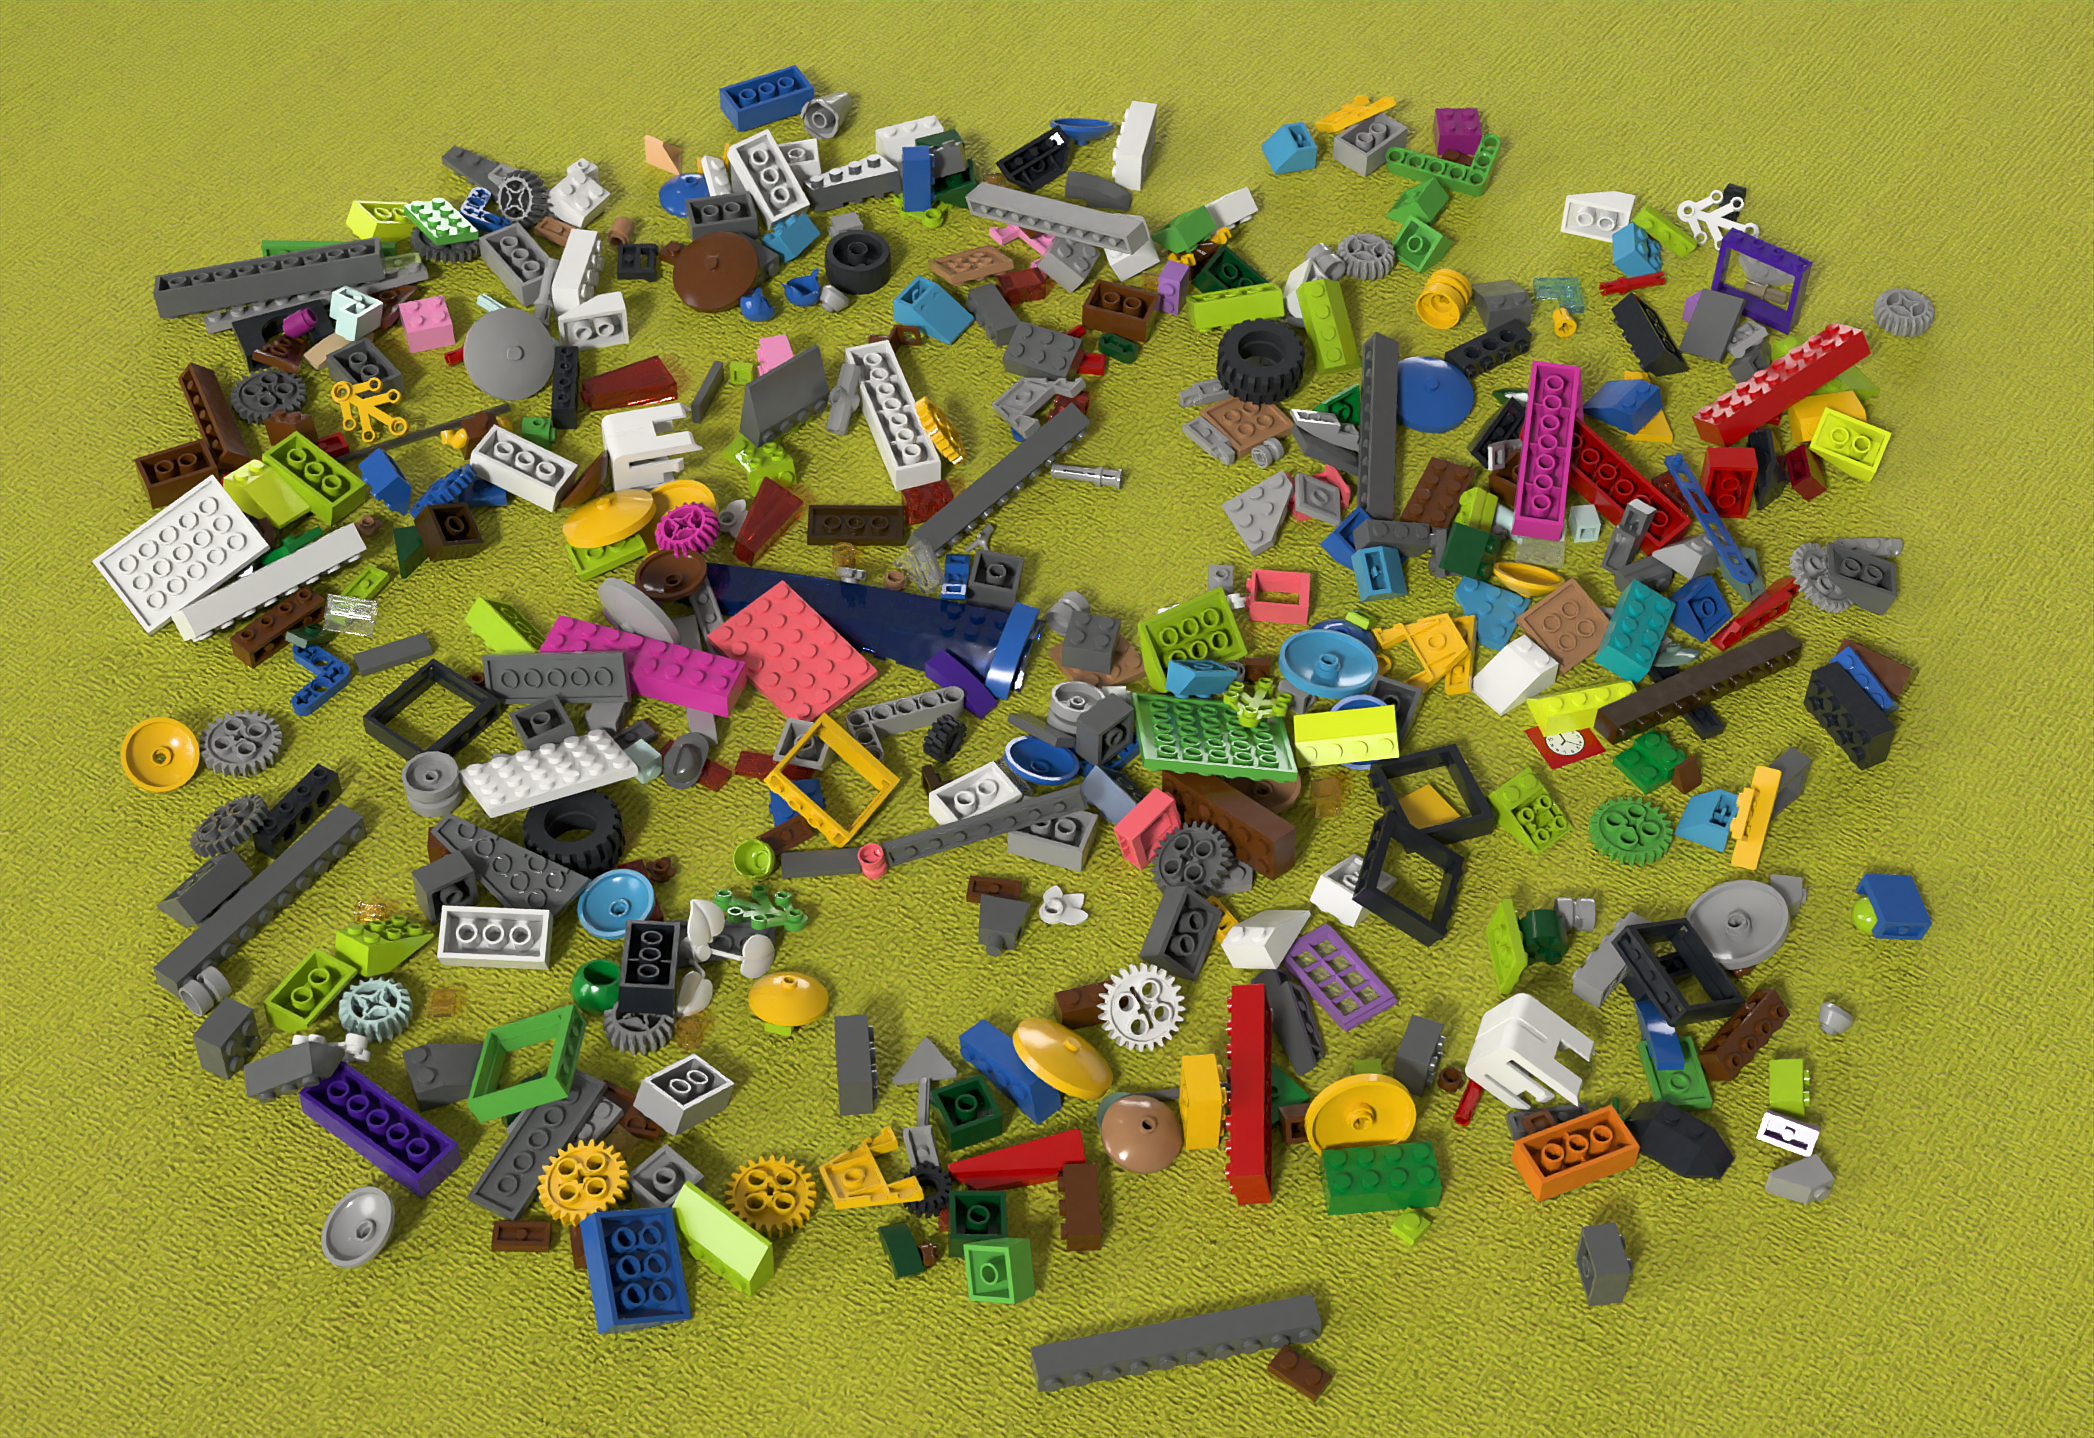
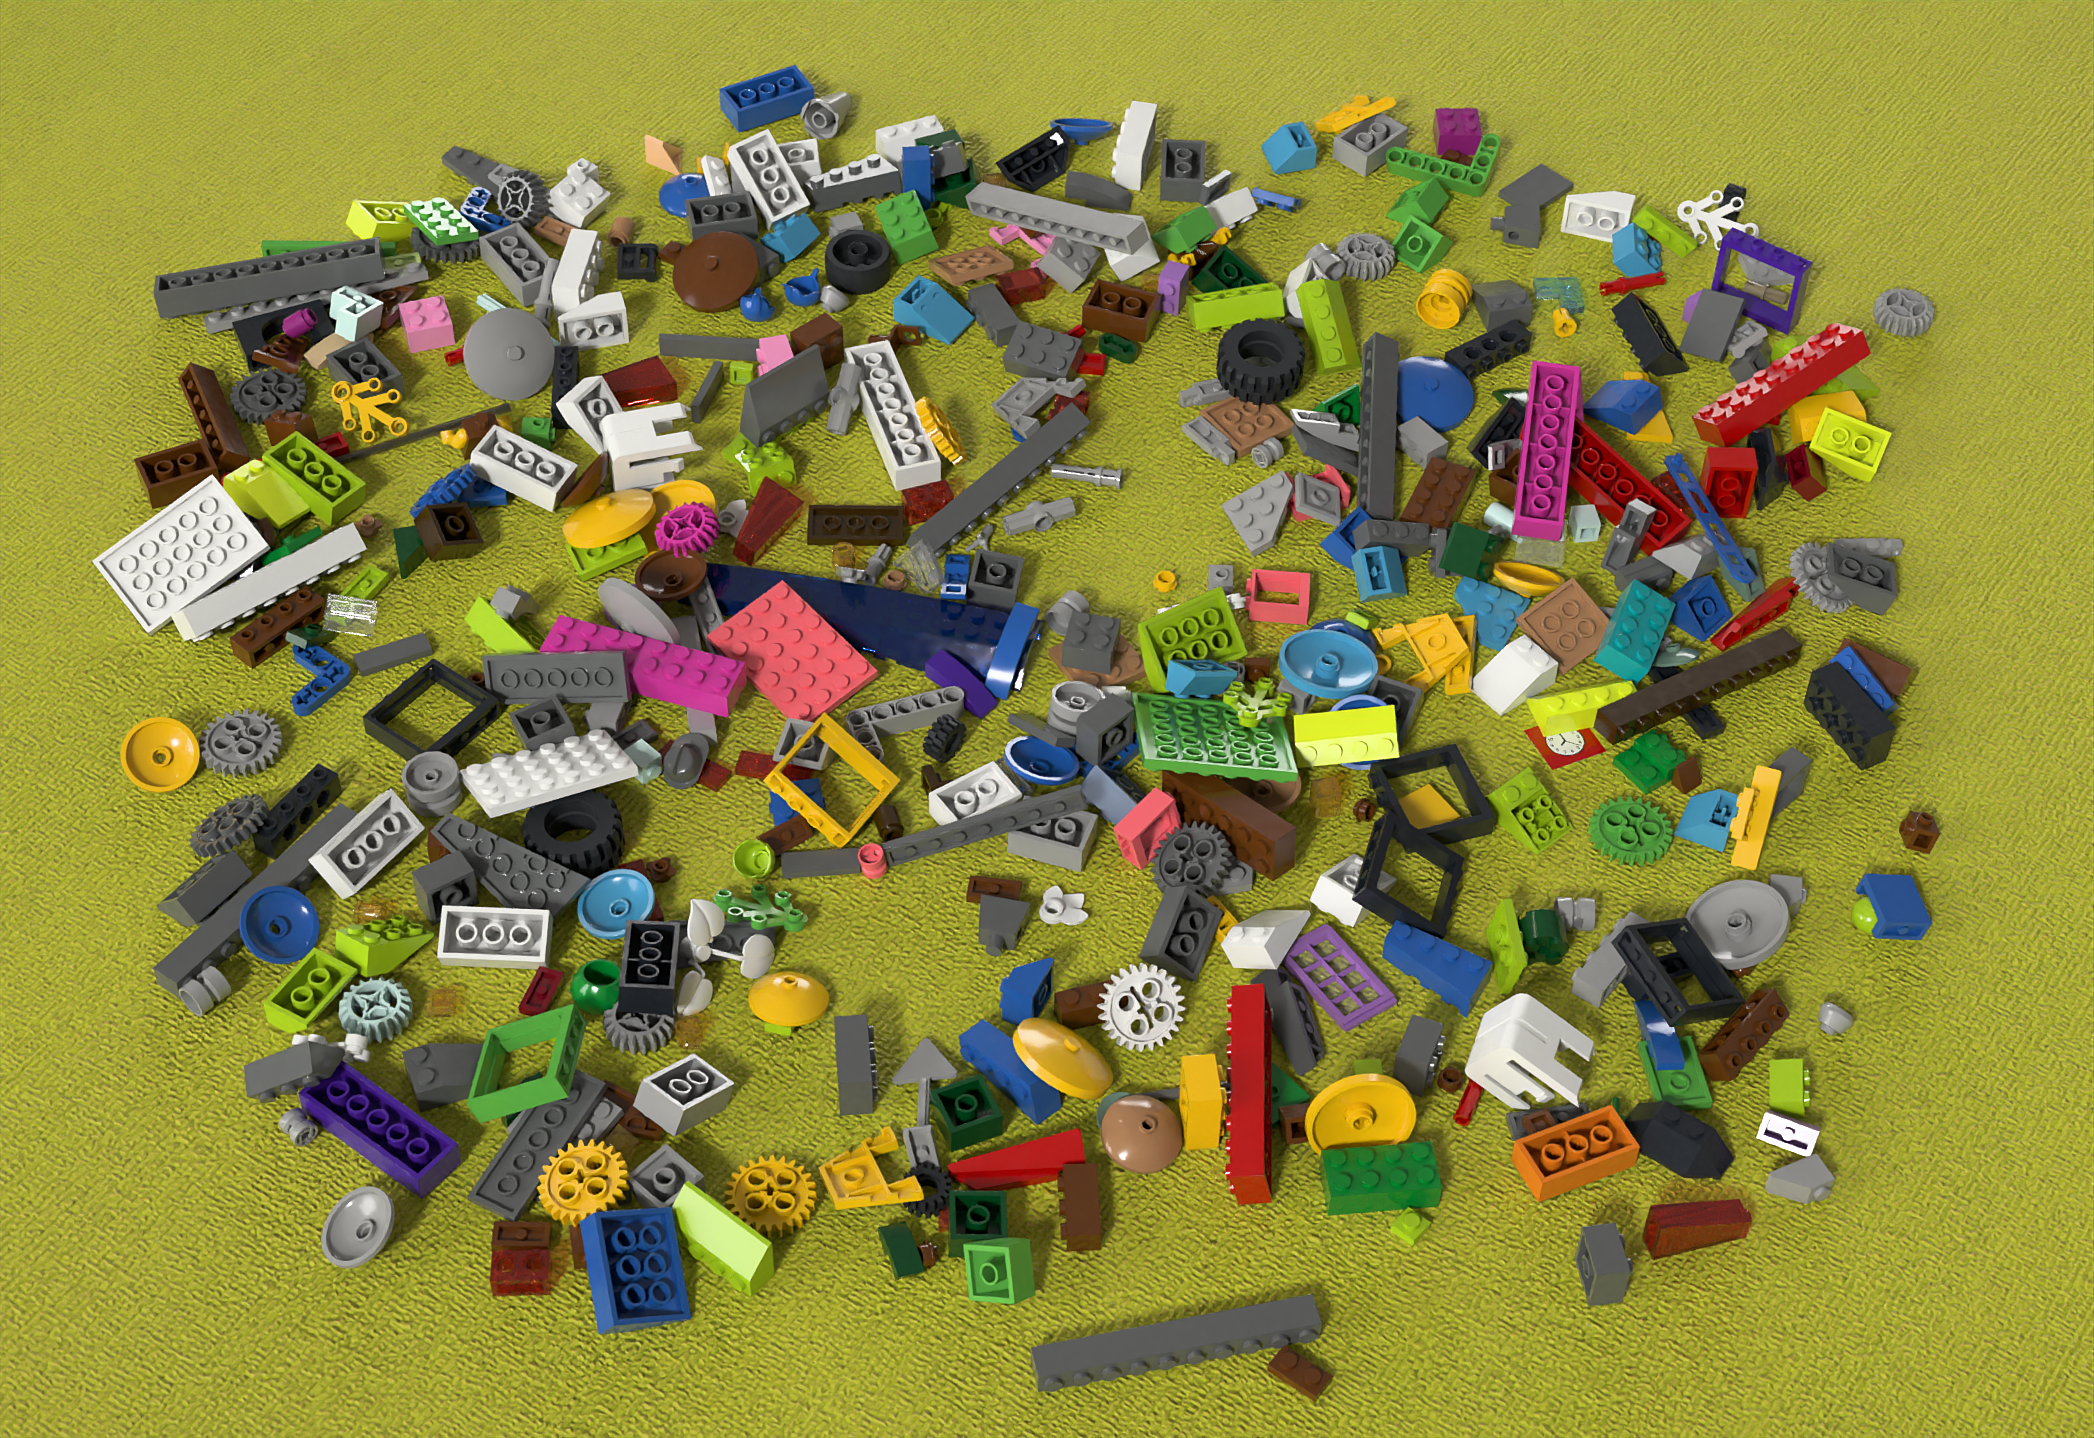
(227, 1038): dark grey brick -> none
(292, 916): none -> blue dish
(298, 1127): none -> light grey wheel
(366, 844): none -> white brick
(386, 480): blue slope -> none
(513, 603): none -> light grey slope
(521, 1278): none -> clear red brick
(541, 991): none -> dark red plate
(586, 407): none -> white slope
(708, 347): none -> dark grey tile
(825, 333): none -> reddish brown brick
(877, 564): none -> light grey axle
(888, 822): none -> dark brown brick
(906, 227): none -> bright green brick
(1027, 991): none -> blue slope
(1039, 516): none -> light grey piece
(1165, 581): none -> yellow plate
(1182, 170): none -> dark grey brick
(1215, 187): none -> dark grey tile
(1283, 202): none -> plate
(1364, 810): none -> reddish brown plate
(1420, 442): none -> light grey brick
(1438, 965): none -> blue wedge
(1477, 509): lime brick -> none
(1519, 225): none -> dark grey torso
(1537, 187): none -> dark grey tile
(1693, 1226): none -> clear red slope
(1919, 832): none -> reddish brown brick

